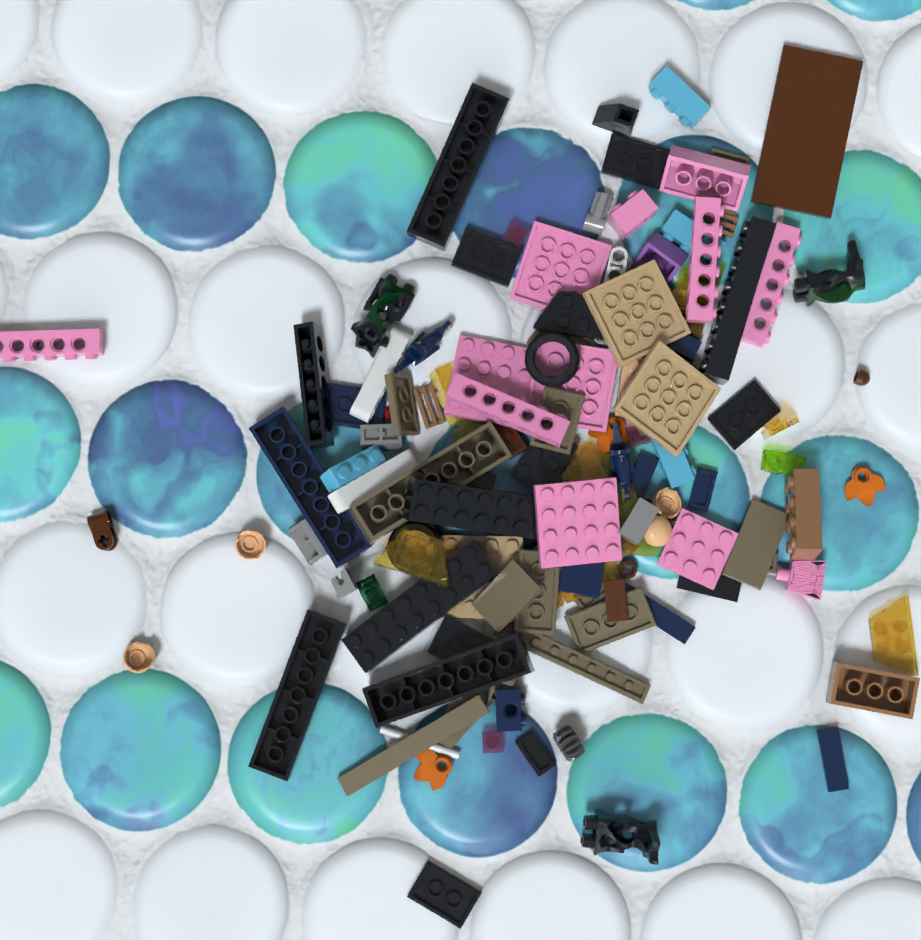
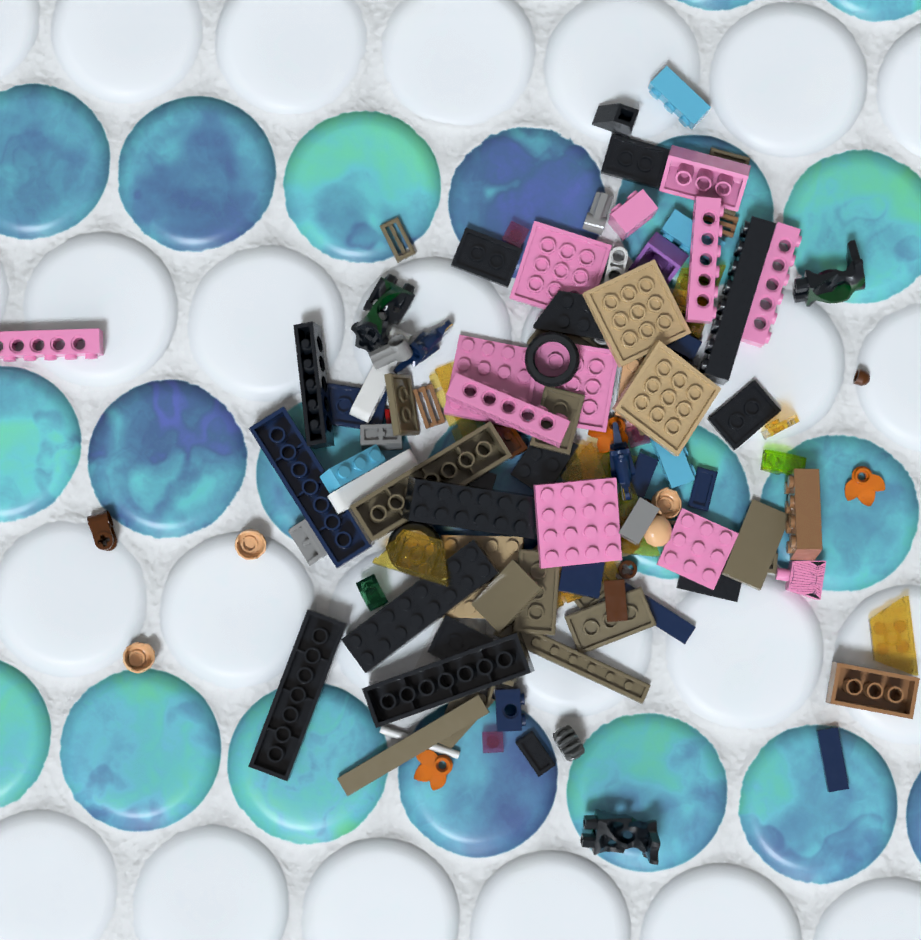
(346, 587): light grey hinge -> none
(396, 349): none -> light grey piece
(404, 255): none -> dark tan tile
(444, 894): black tile -> none
(458, 167): black brick -> none
(806, 131): reddish brown tile -> none

